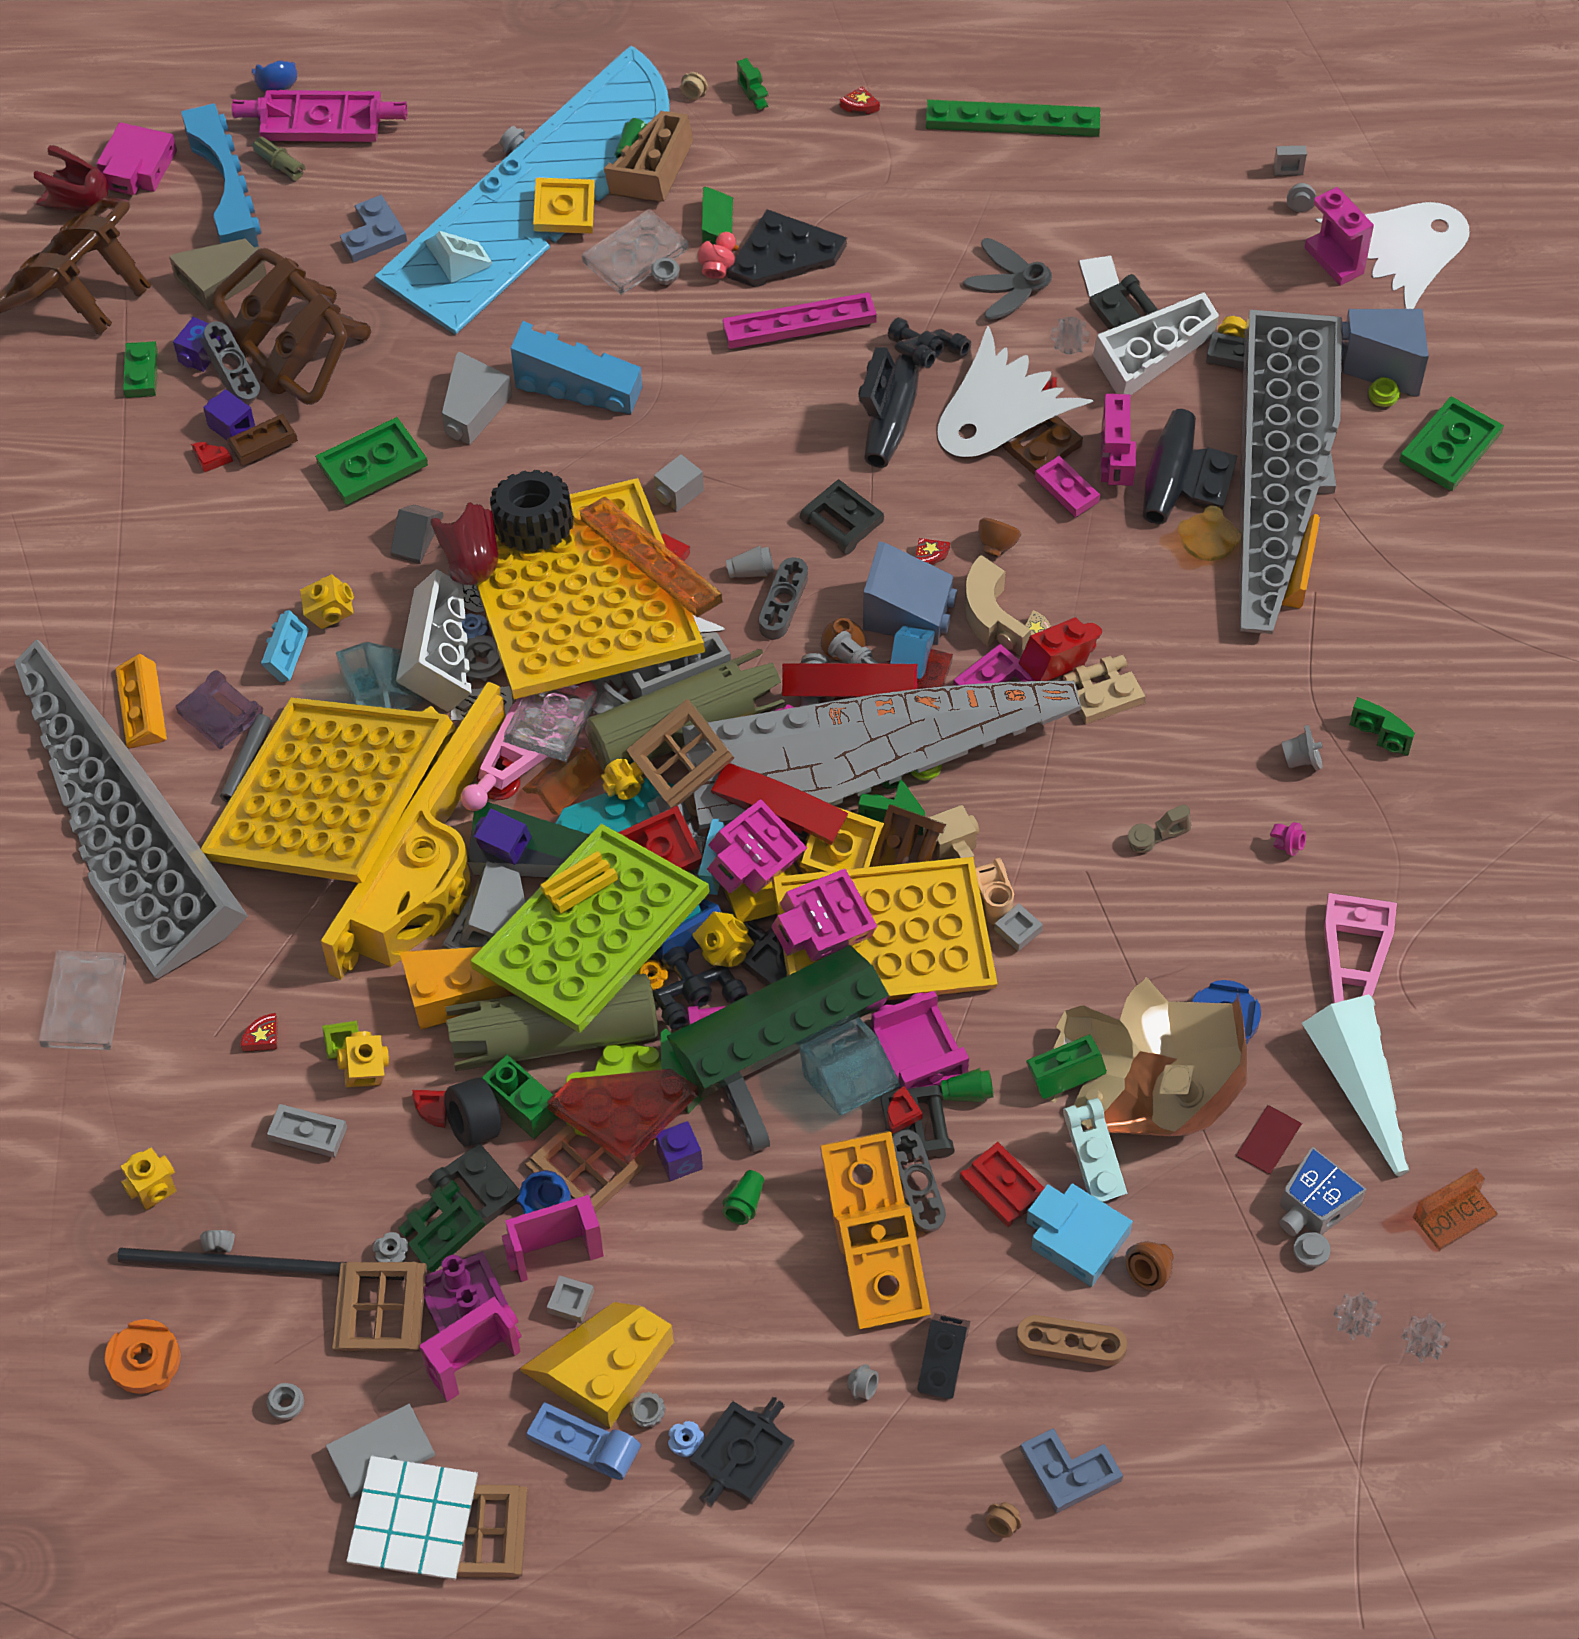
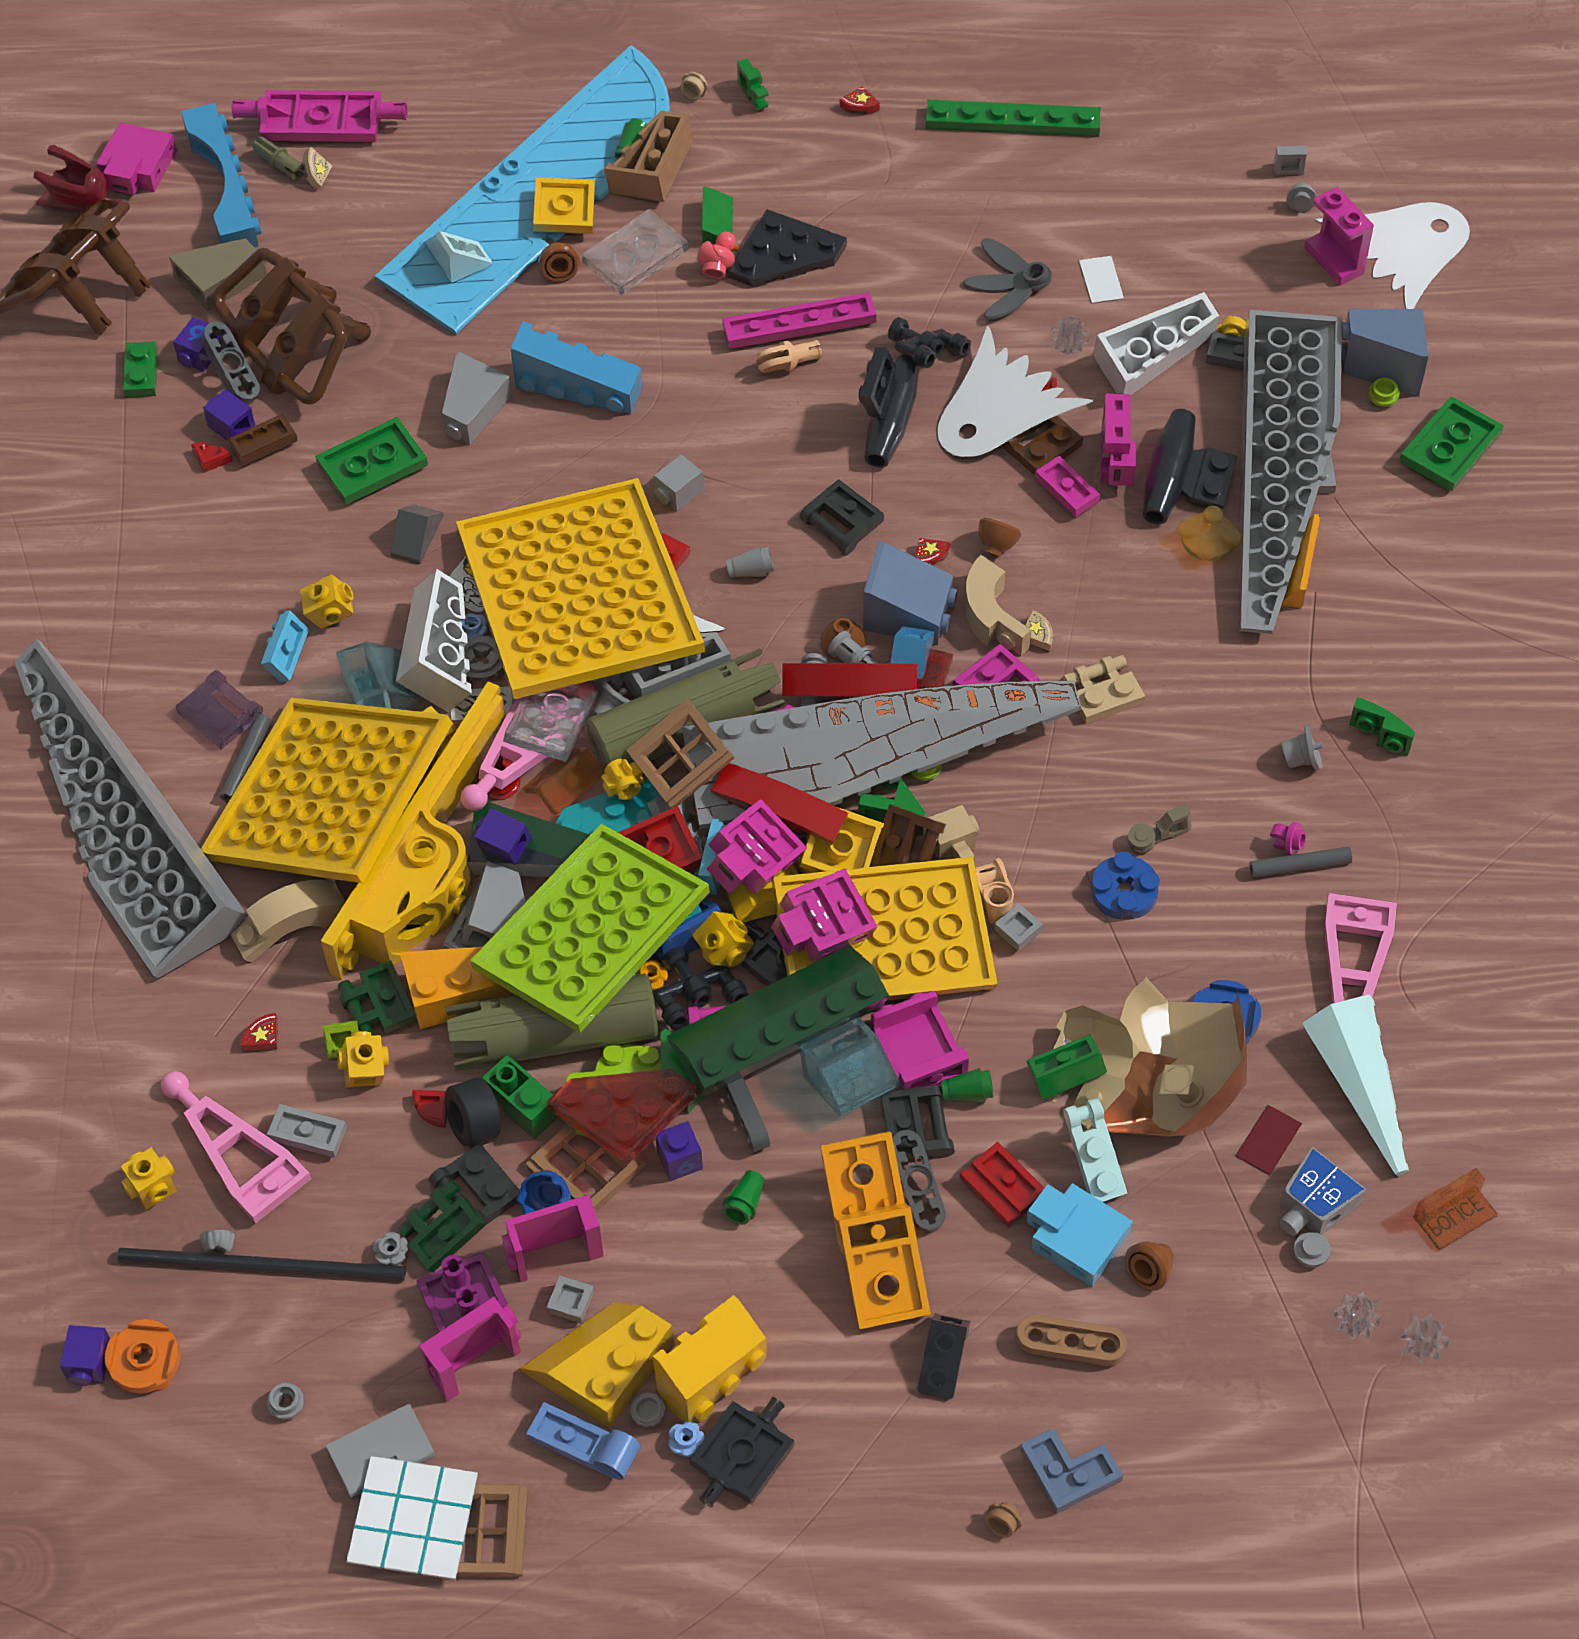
(83, 1000): clear plate -> none
(84, 1354): none -> dark purple brick
(140, 702): light orange slope -> none
(267, 1187): none -> bright pink plate
(275, 76): blue hair -> none
(285, 911): none -> tan arch
(316, 167): none -> tan tile
(379, 231): sand blue plate -> none
(386, 995): none -> dark green plate
(411, 1307): medium nougat piece -> none
(469, 545): dark red hair -> none
(512, 139): light grey plate -> none
(531, 510): black tyre -> none
(558, 262): none -> dark orange brick
(576, 878): yellow tile -> none
(651, 557): clear orange plate -> none
(665, 271): light grey piece -> none
(709, 1361): none -> yellow wedge
(784, 610): dark grey beam -> none
(787, 356): none -> light nougat arm
(863, 1382): light grey plate -> none
(902, 1111): red tile -> none
(1059, 649): red brick -> none
(1115, 308): pearl dark grey plate -> none
(1130, 870): none -> blue plate
(1300, 862): none -> dark grey piece

